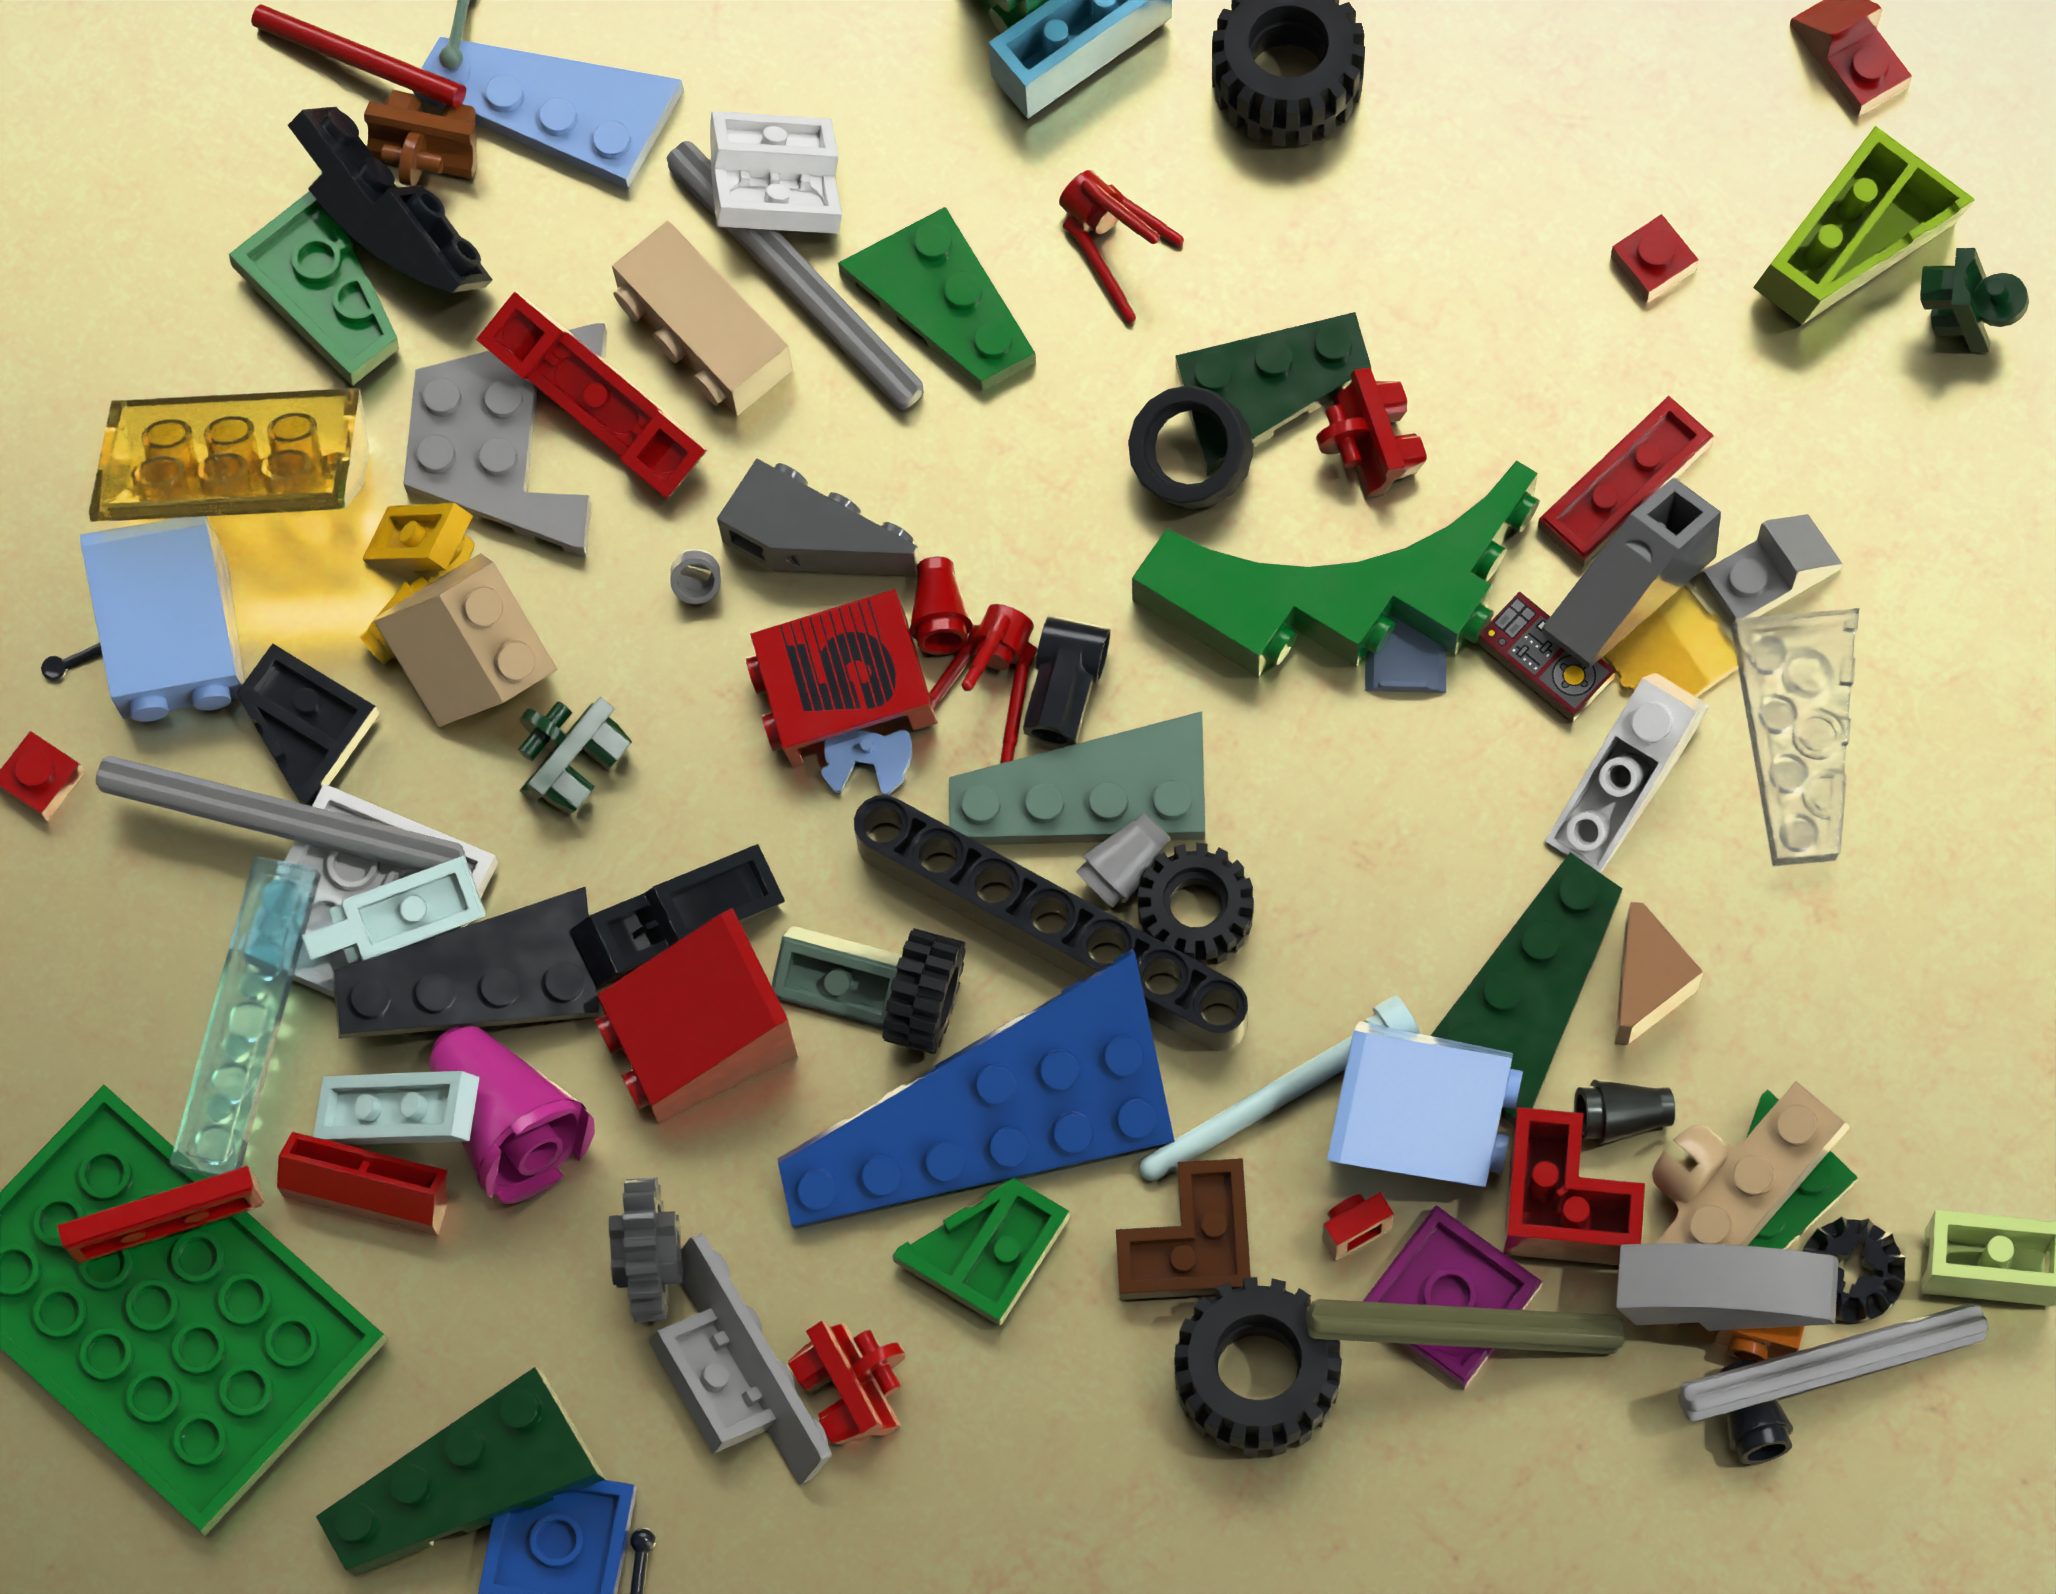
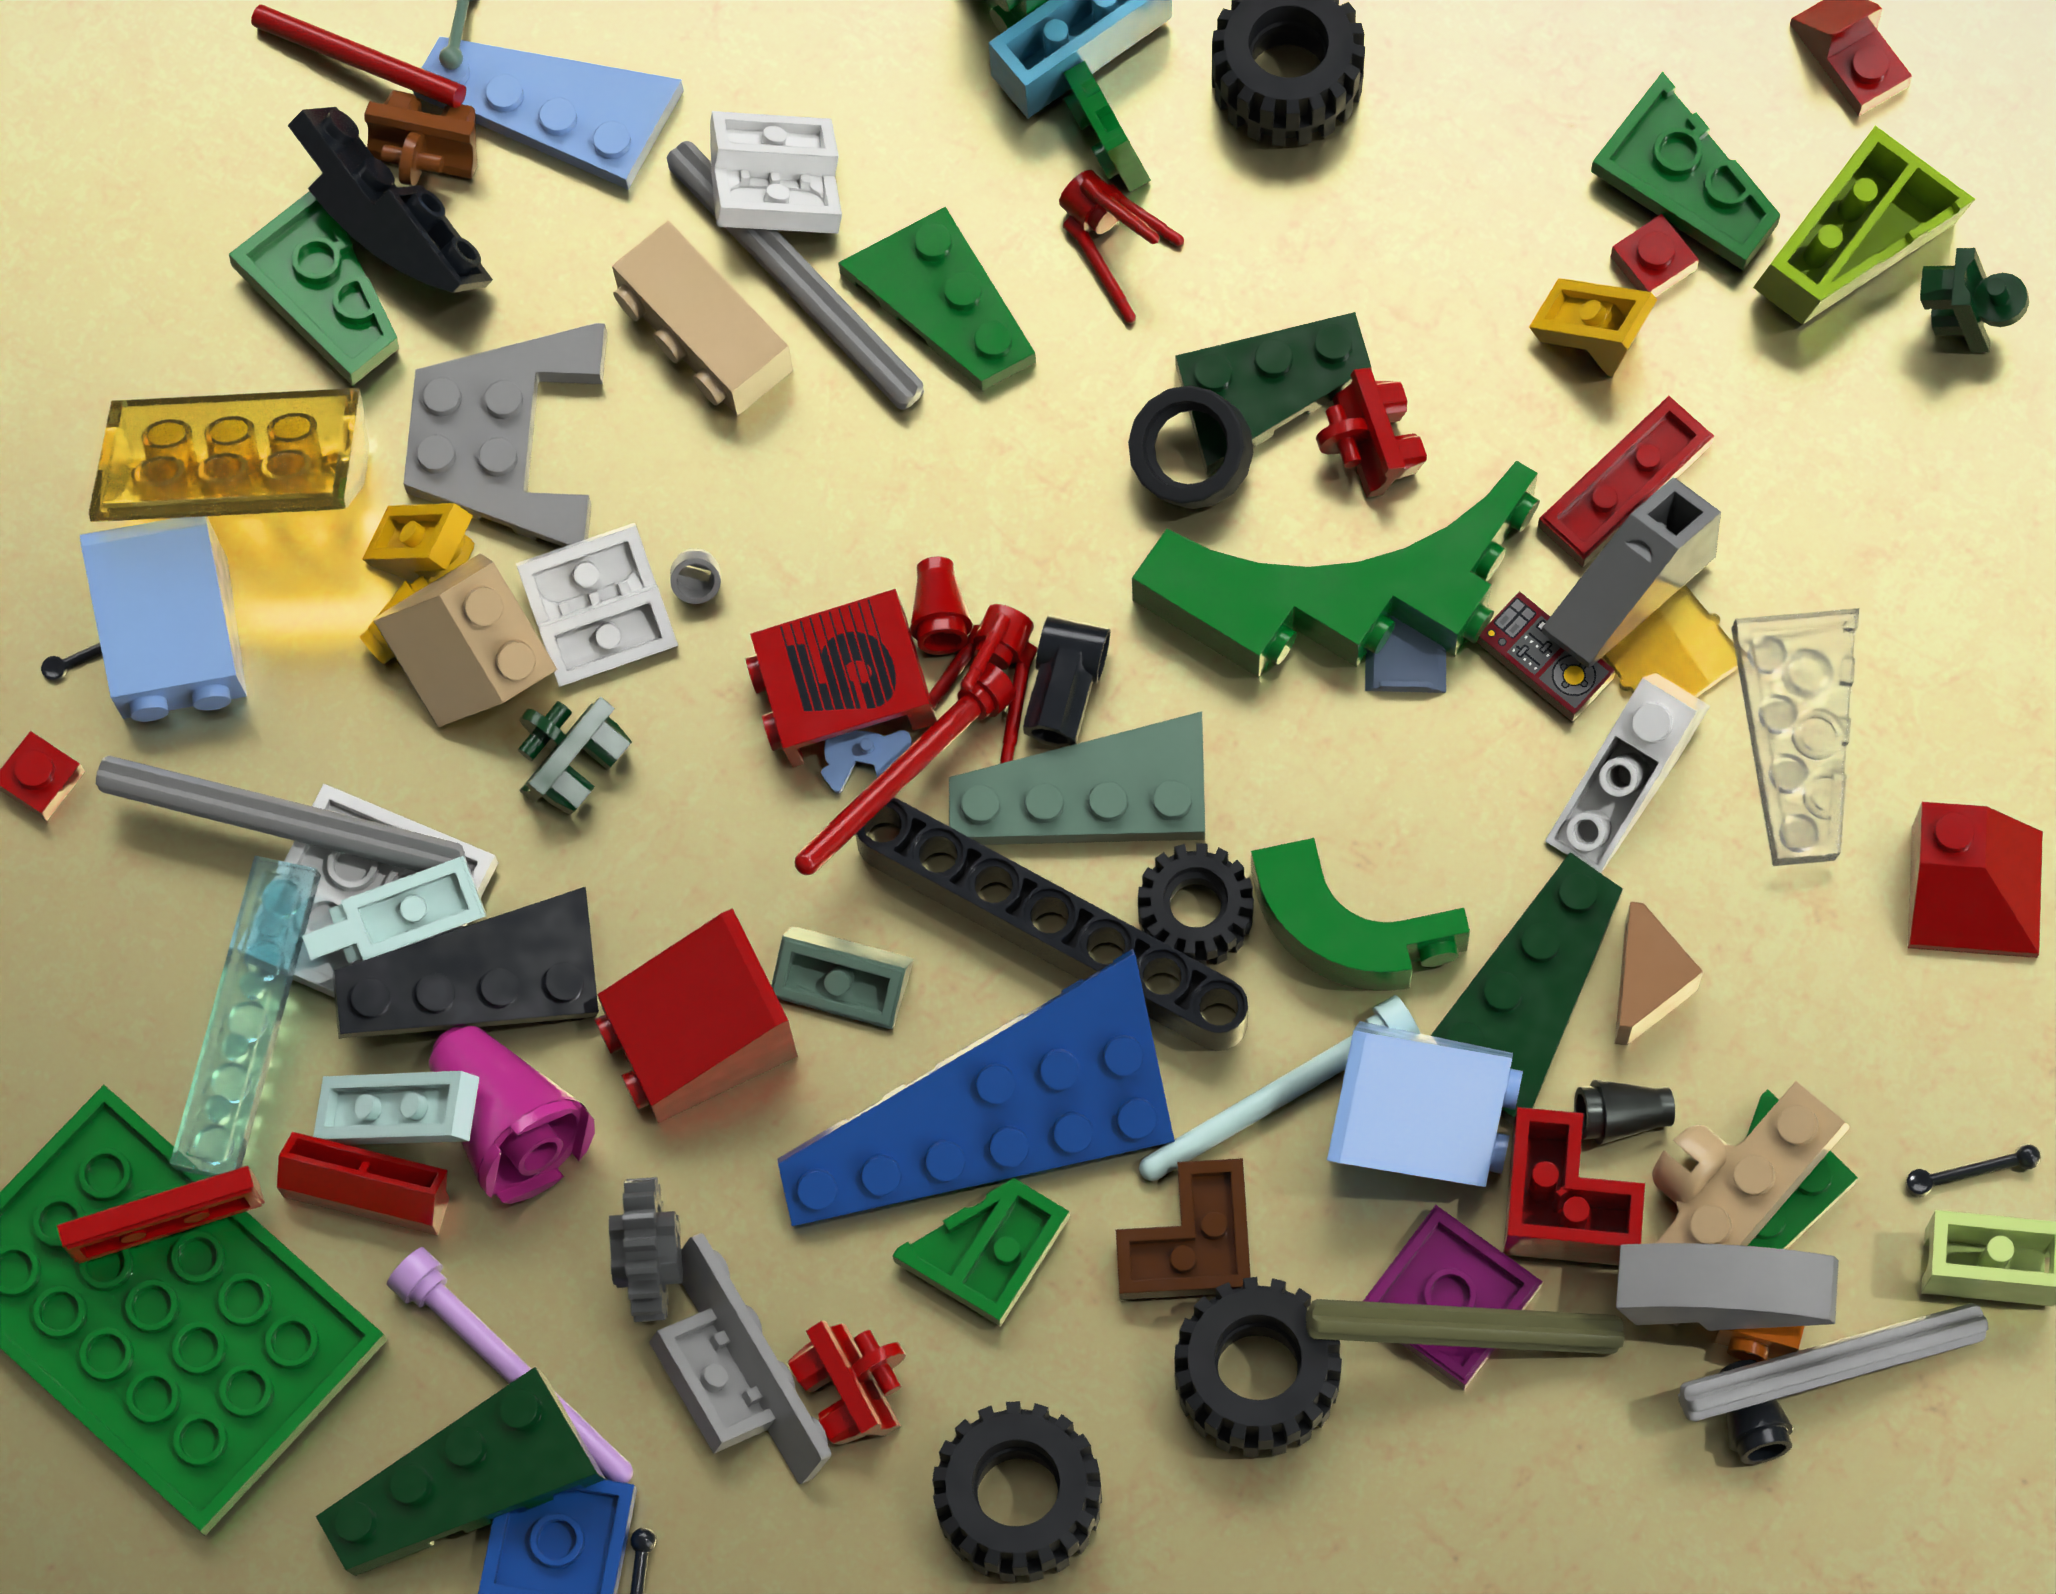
(304, 720): black wing -> none
(421, 1281): none -> lavender piece
(592, 393): red slope -> none
(597, 604): none -> white slope
(646, 925): black slope -> none
(802, 530): dark grey slope -> none
(924, 991): black tyre -> none
(987, 699): none -> red piece
(1010, 1436): none -> black tyre
(1091, 107): none -> green wing
(1120, 861): light grey cone -> none
(1337, 941): none -> green arch
(1356, 1223): red plate -> none
(1593, 319): none -> yellow slope
(1679, 171): none -> green wing
(1772, 569): light grey slope -> none
(1881, 1255): black gear -> none
(1920, 1181): none -> black hinge
(1974, 881): none -> red slope

